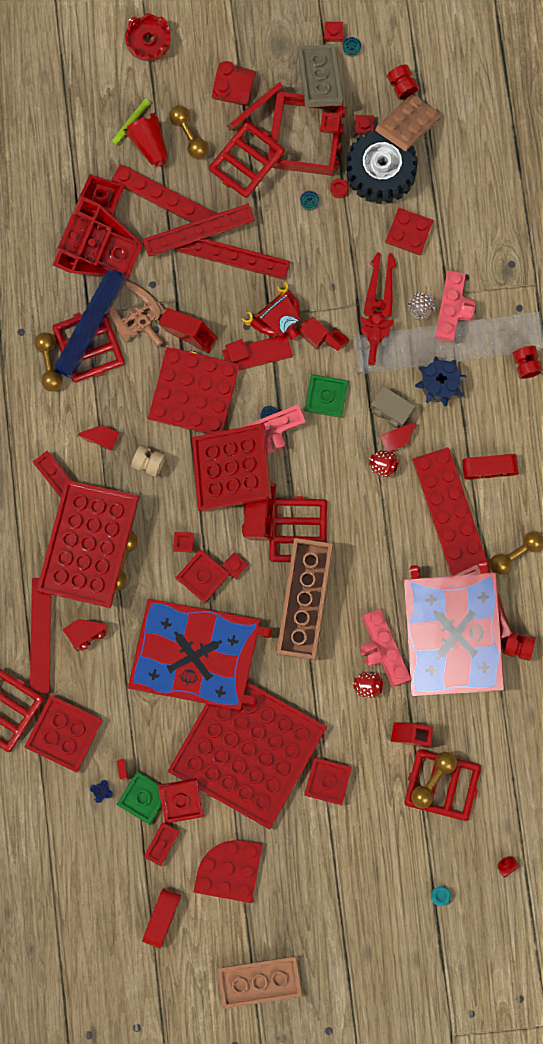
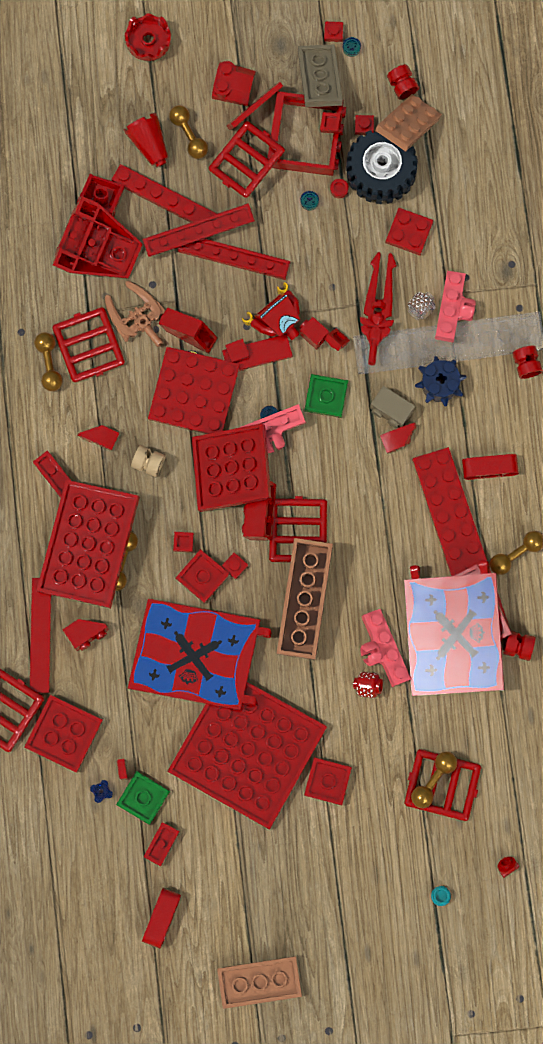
(90, 323): clear blue brick -> none
(138, 112): lime bar -> none
(181, 800): red tile -> none
(229, 871): red plate -> none
(384, 463): red head -> none
(412, 734): red slope -> none

